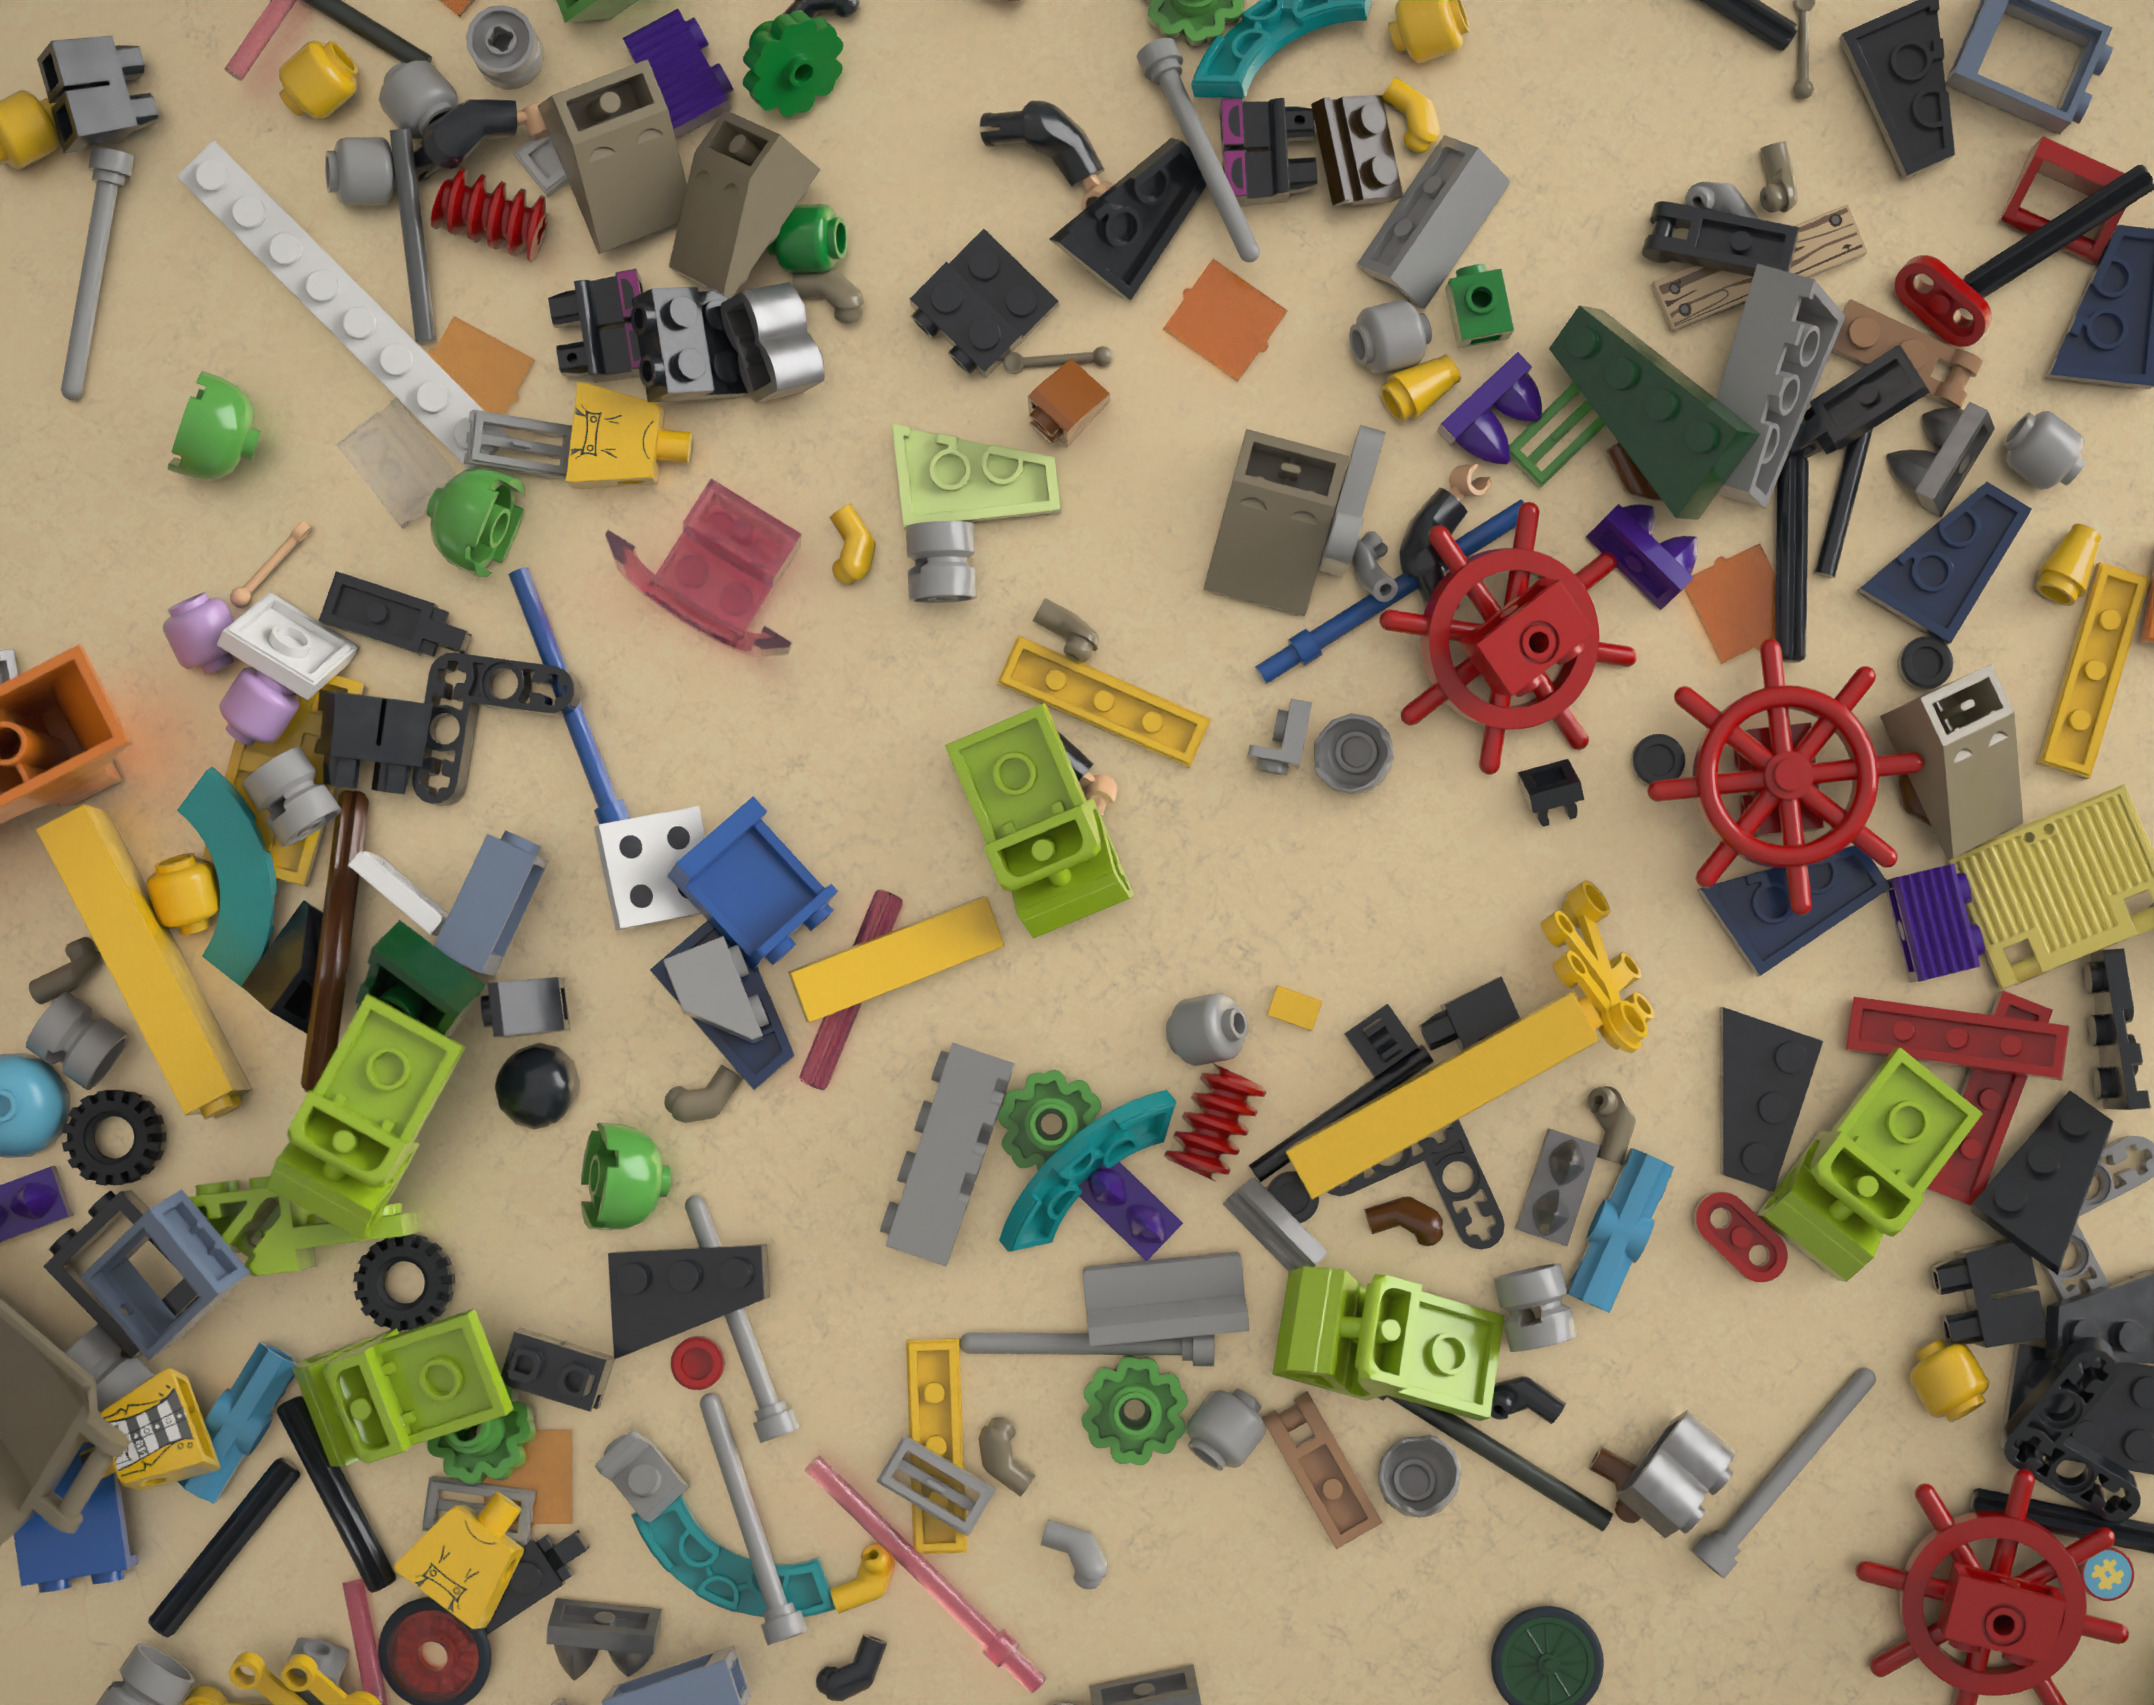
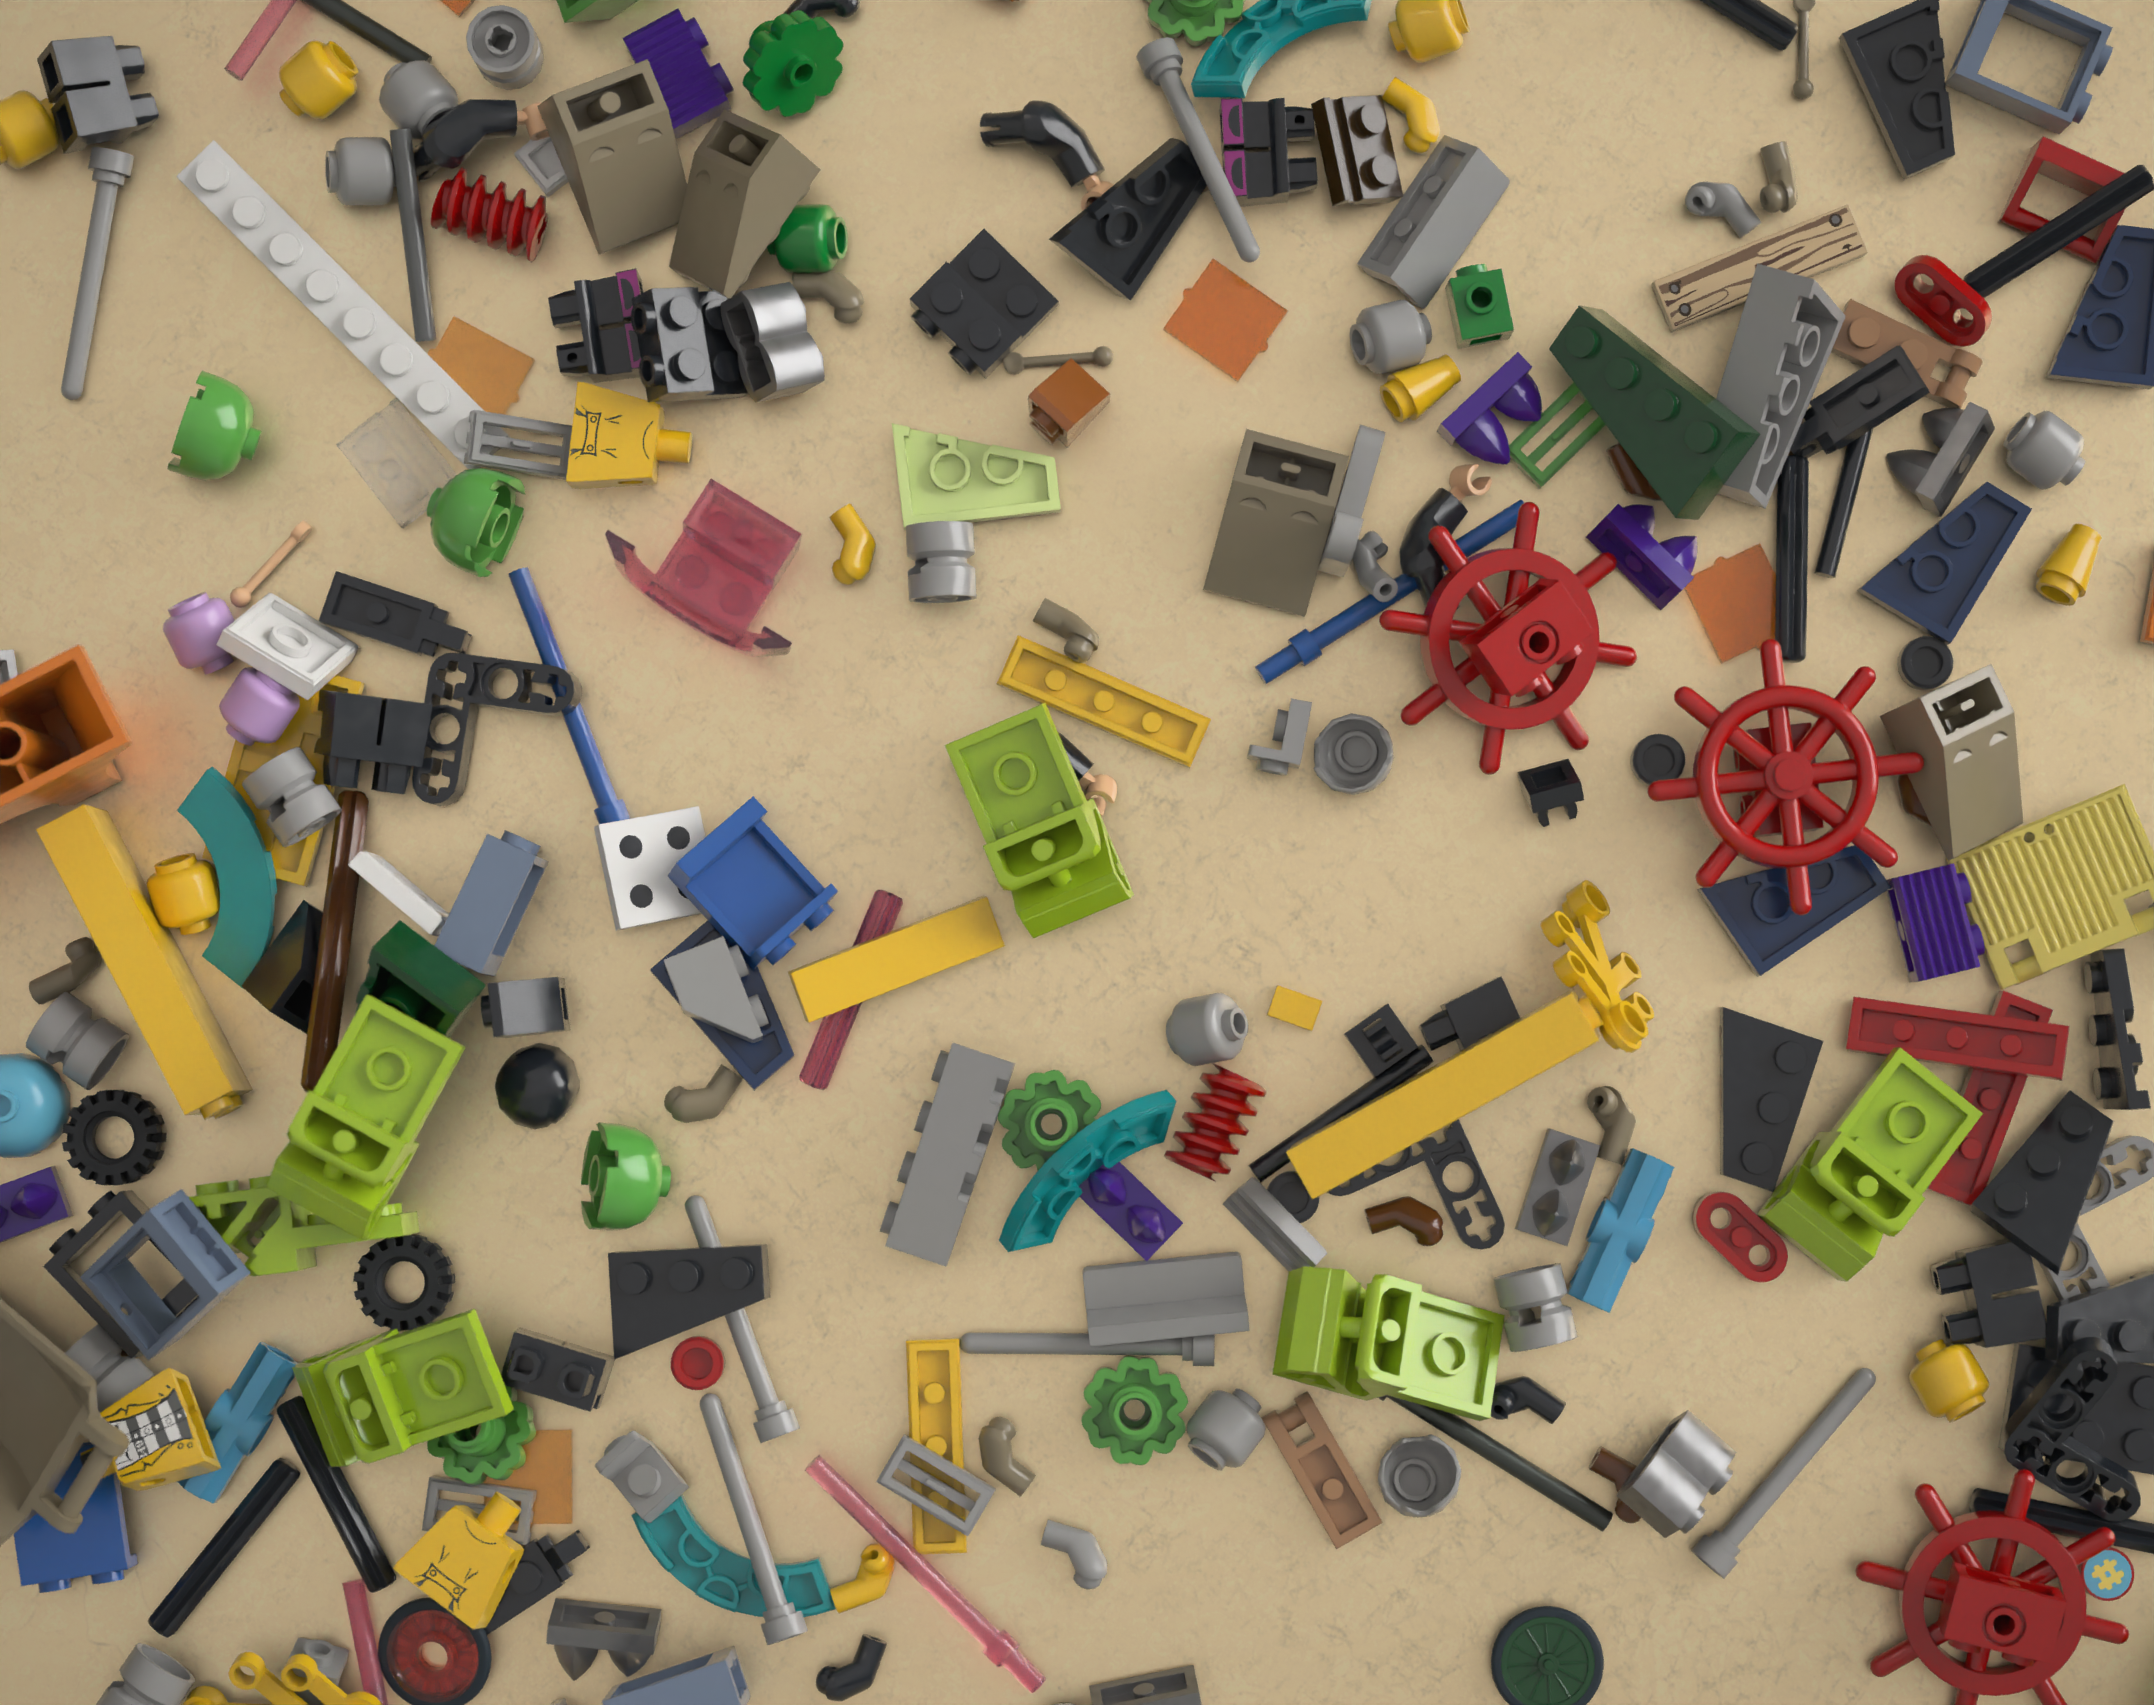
(1718, 239): black plate -> none
(2093, 670): yellow tile -> none

